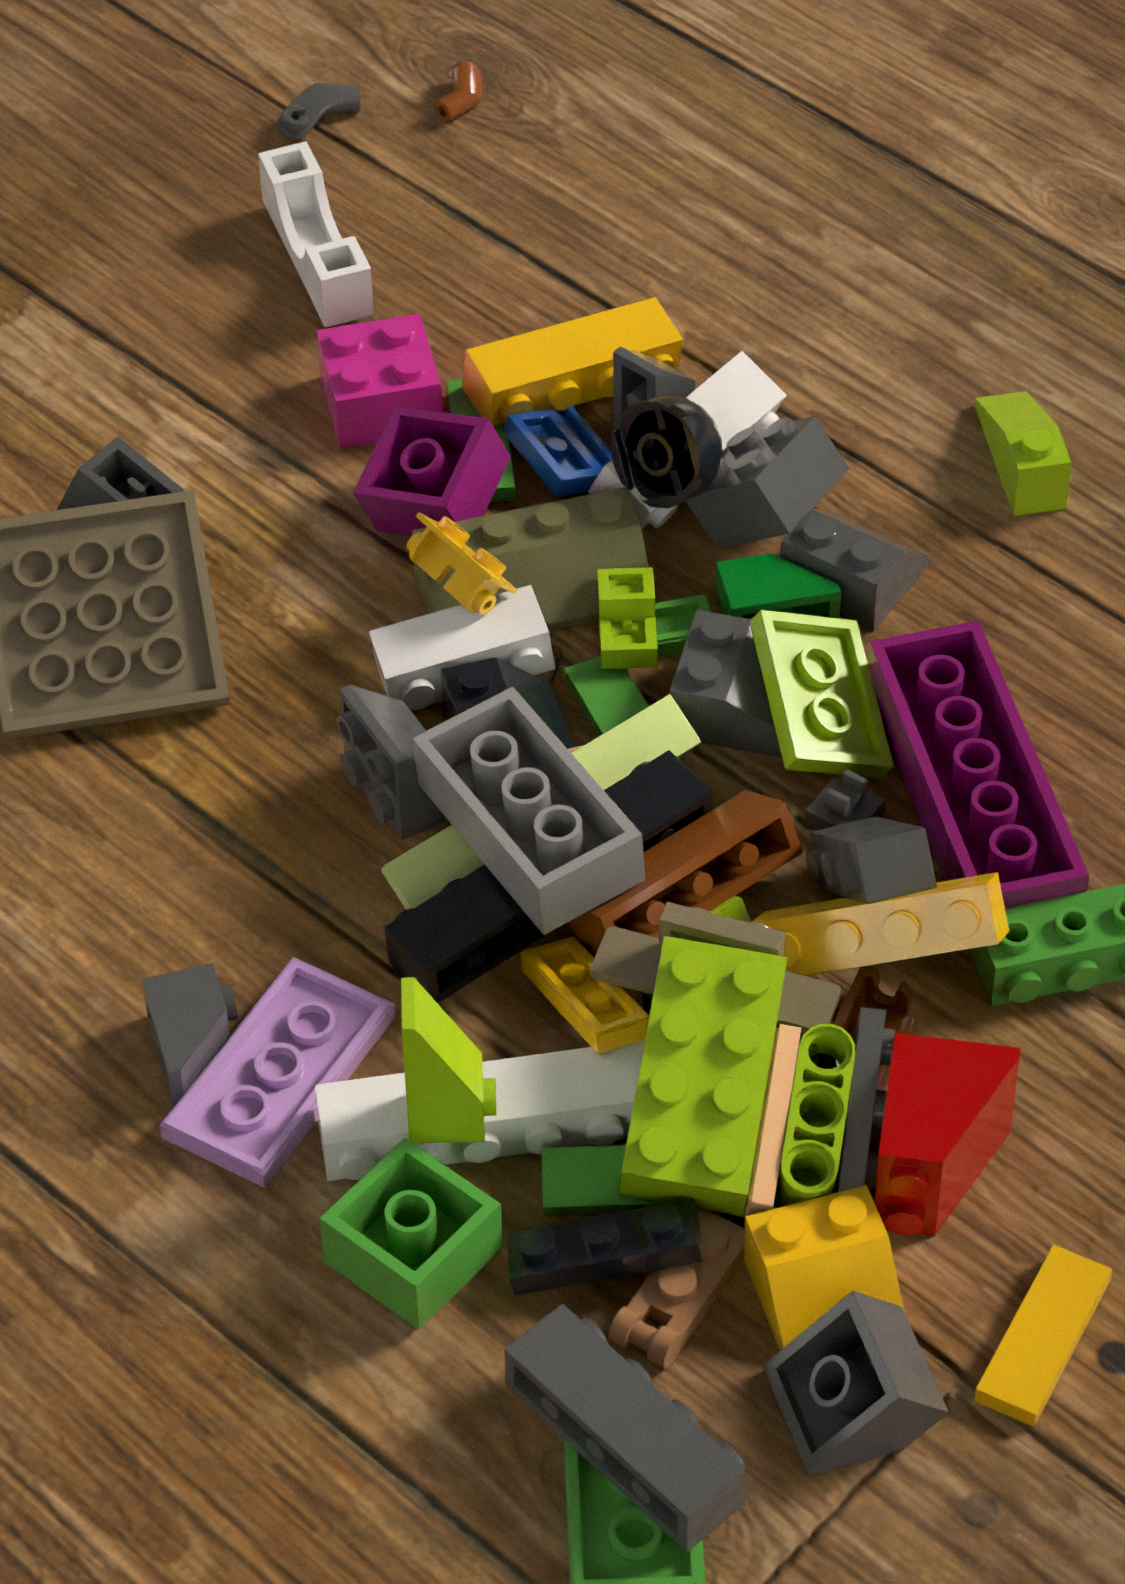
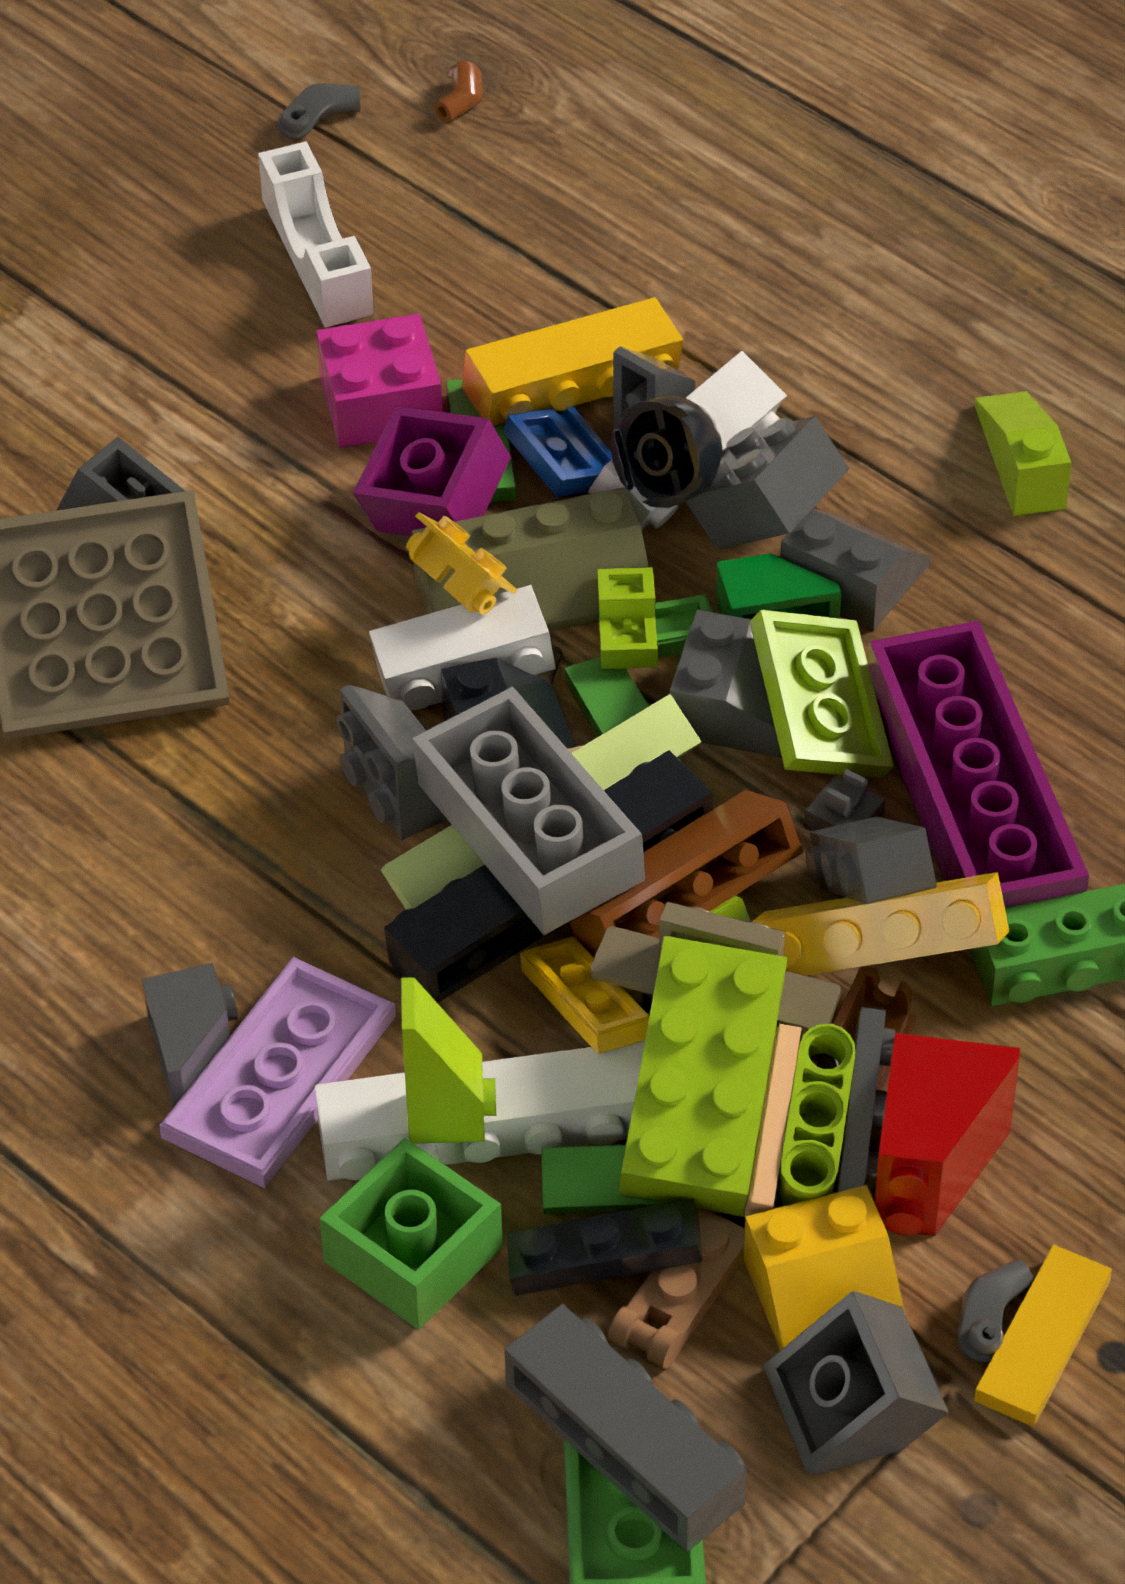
(983, 1309): none -> dark grey arm

